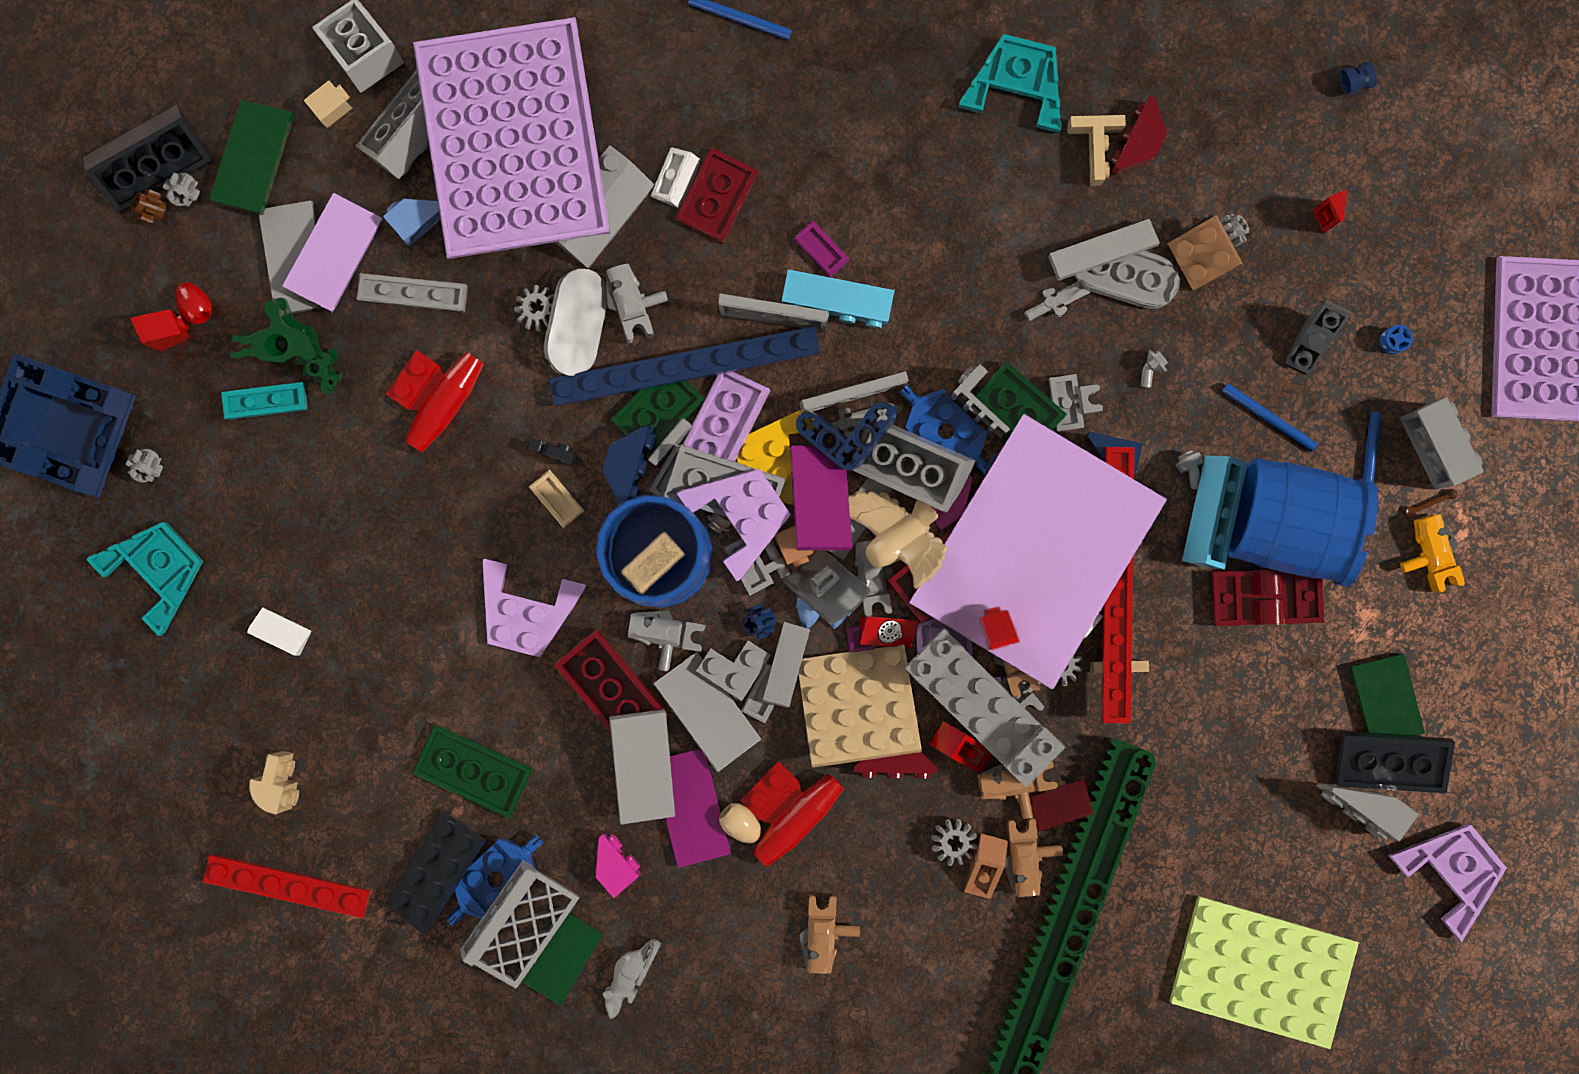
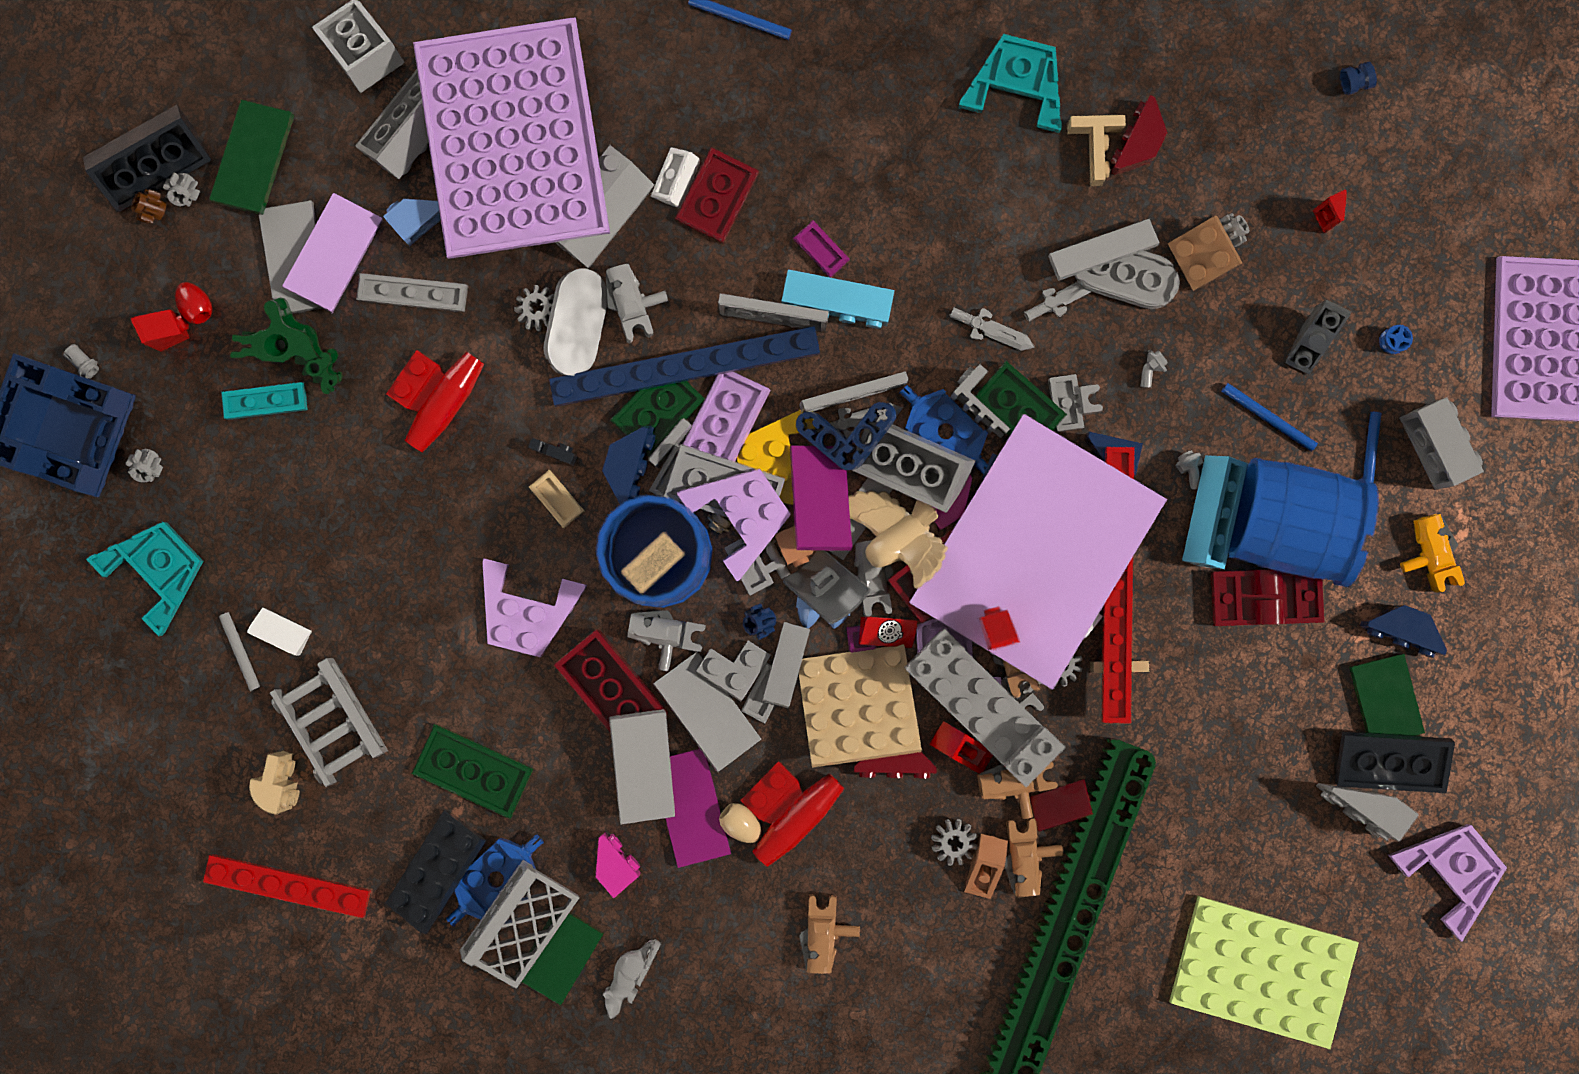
(85, 366): none -> light grey pin
(239, 651): none -> light grey bar
(329, 103): tan brick -> none
(342, 698): none -> light grey fence
(992, 329): none -> light grey sword
(1406, 628): none -> dark blue slope
(1411, 511): reddish brown hinge -> none

